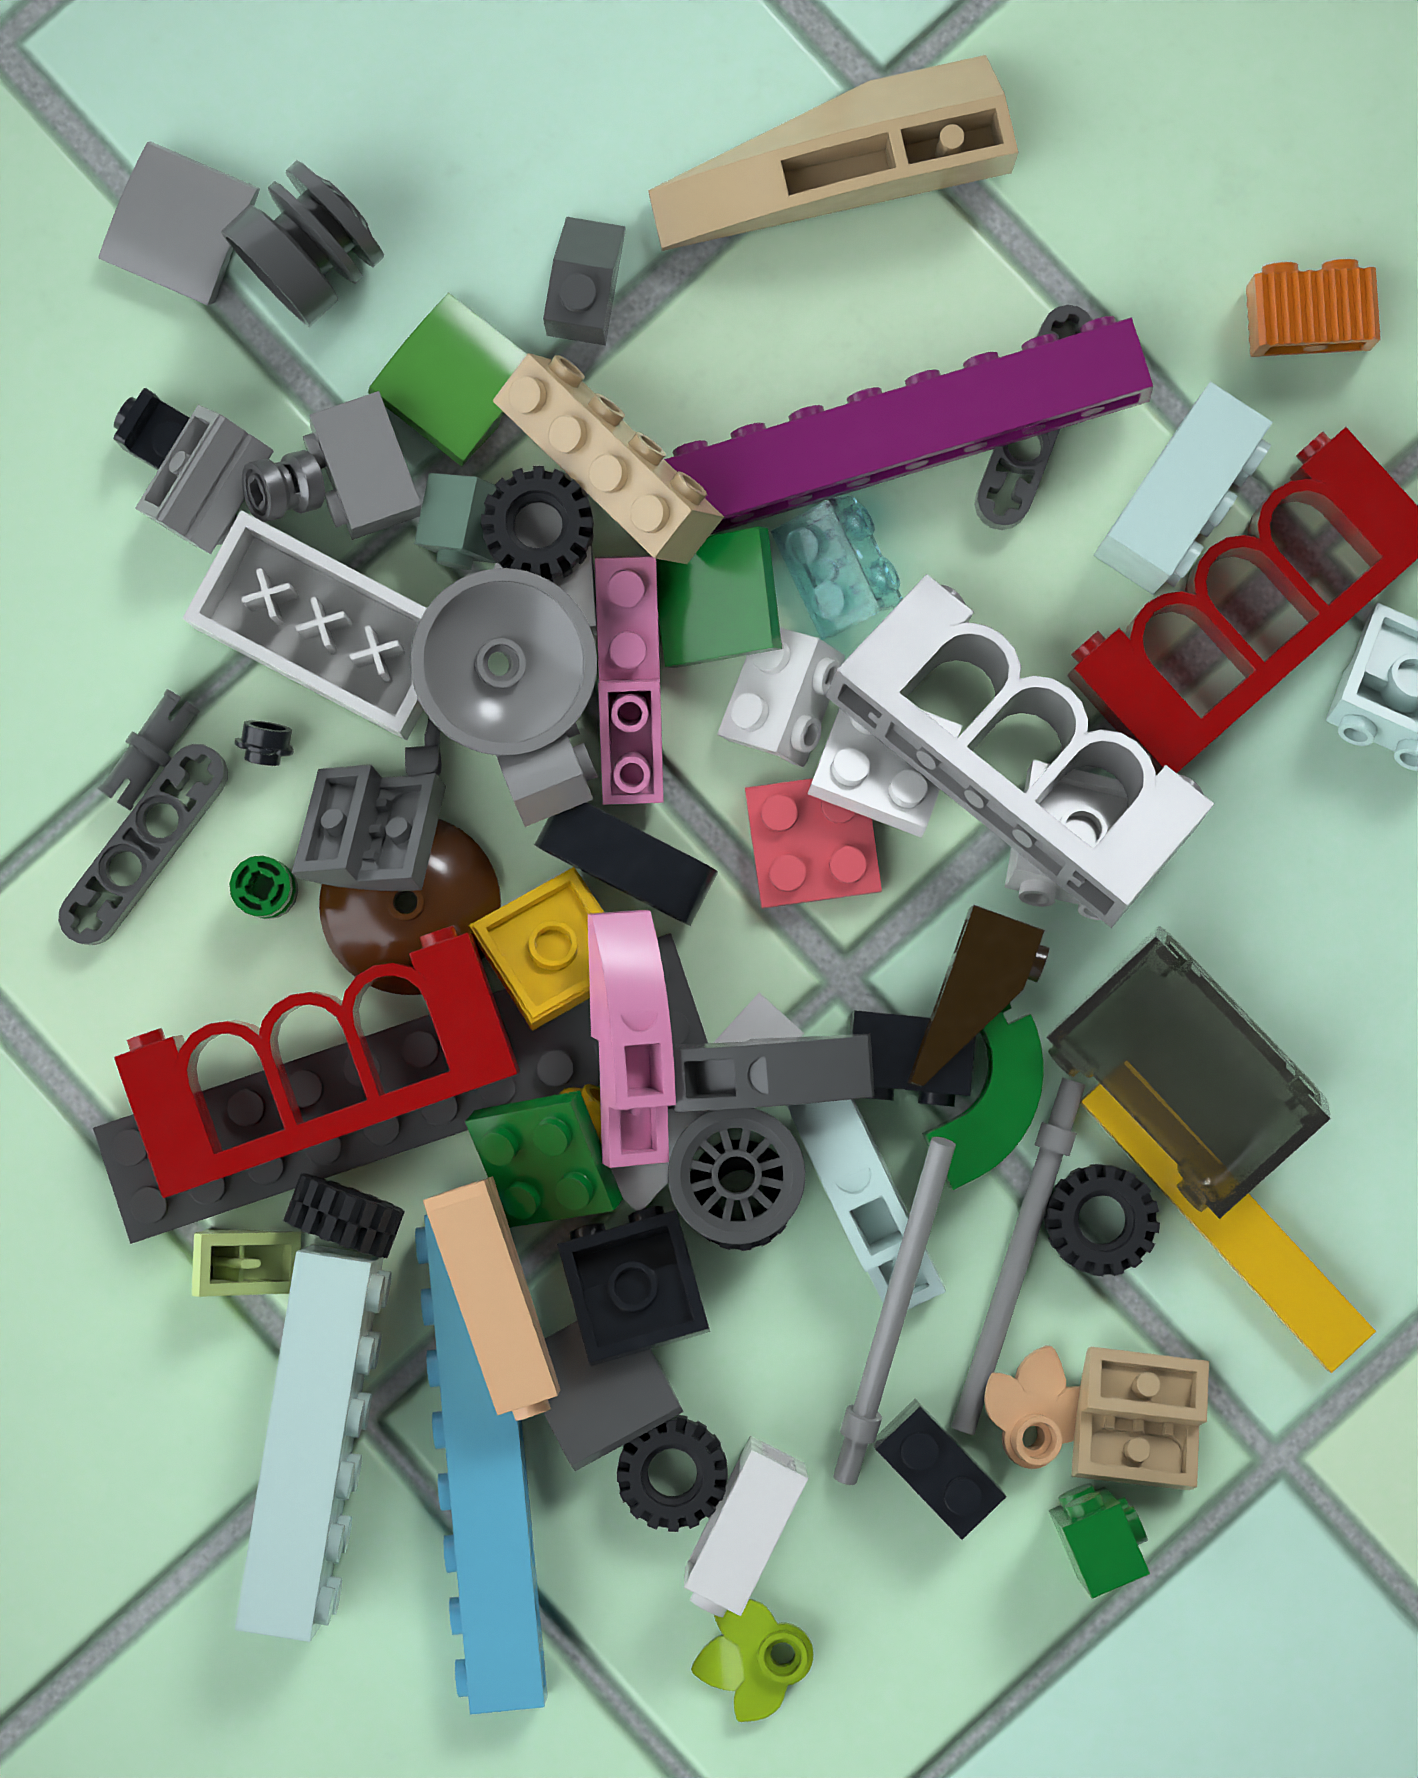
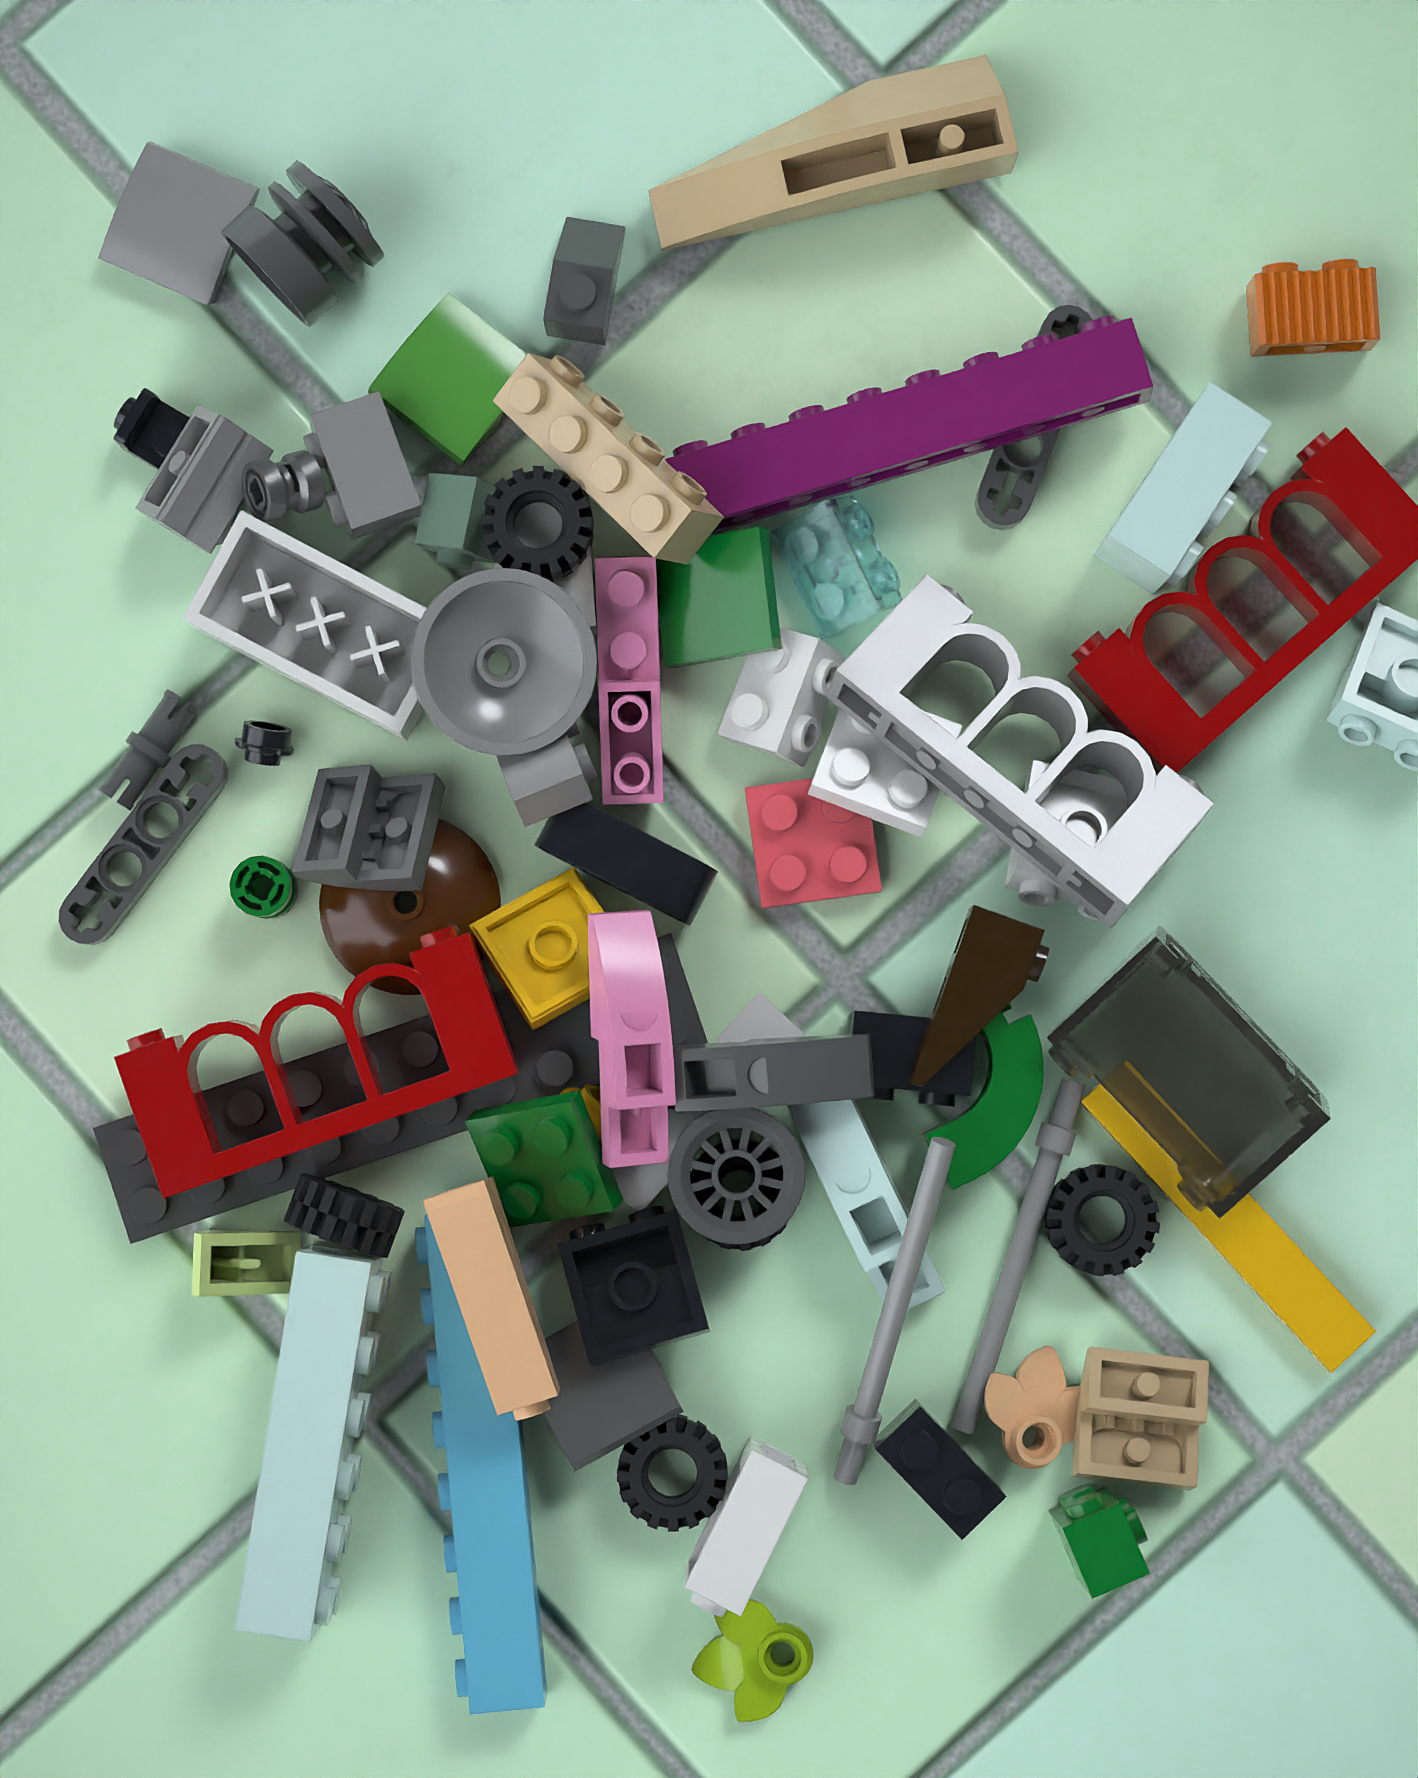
(425, 758): dark grey hand -> none

